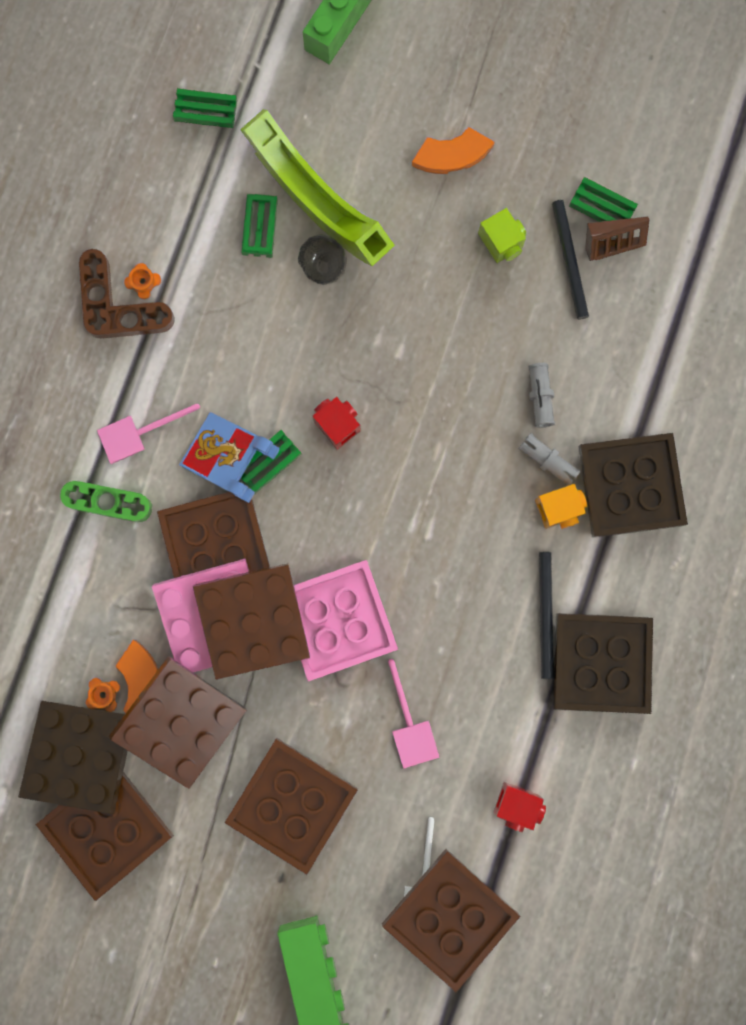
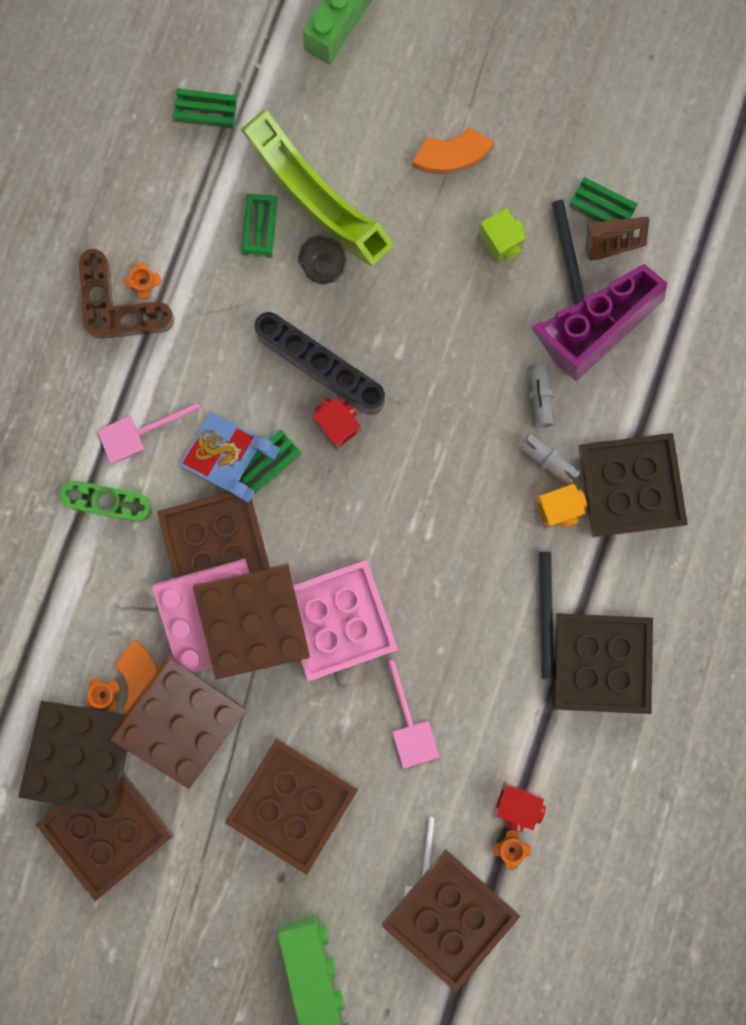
(313, 350): none -> black beam
(511, 859): none -> orange plate
(594, 326): none -> magenta wedge

